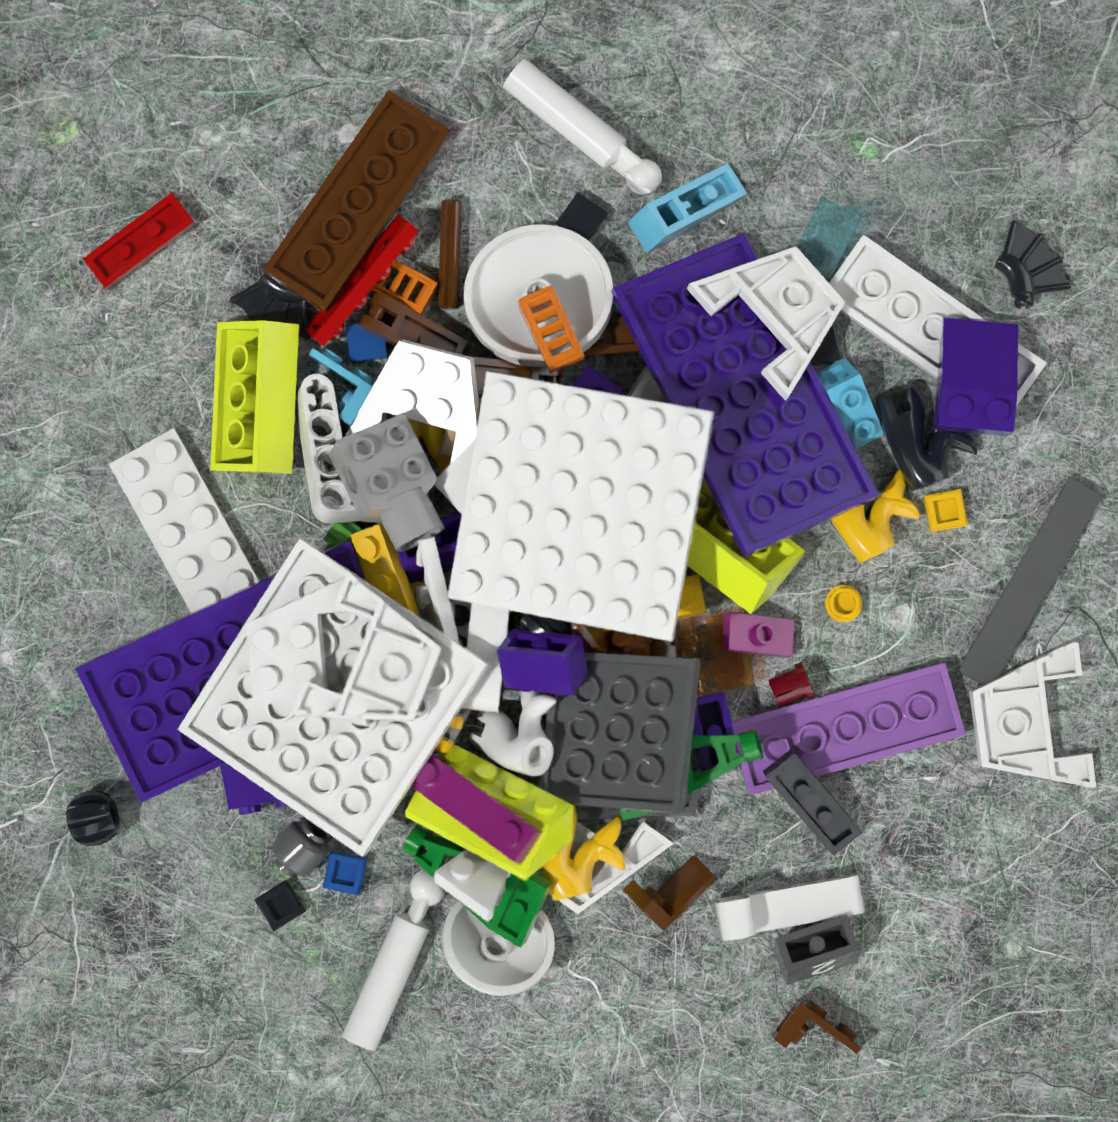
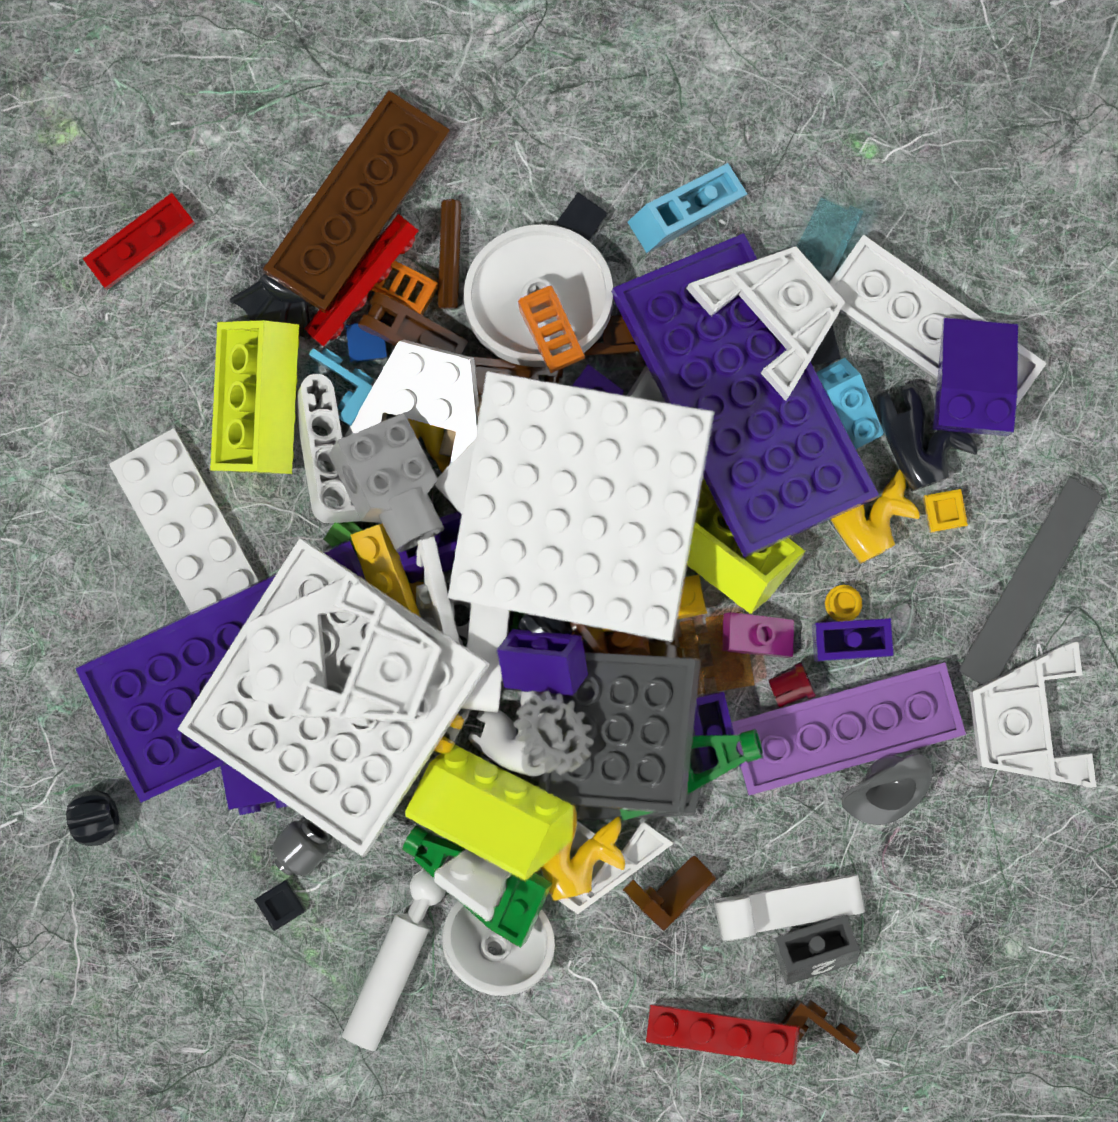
(345, 873): blue tile -> none
(476, 809): magenta plate -> none
(553, 733): none -> light grey gear
(581, 127): white piece -> none
(723, 1034): none -> red plate
(812, 801): black plate -> none
(852, 640): none -> dark purple brick
(889, 789): none -> dark grey hat
(1029, 266): black arm -> none

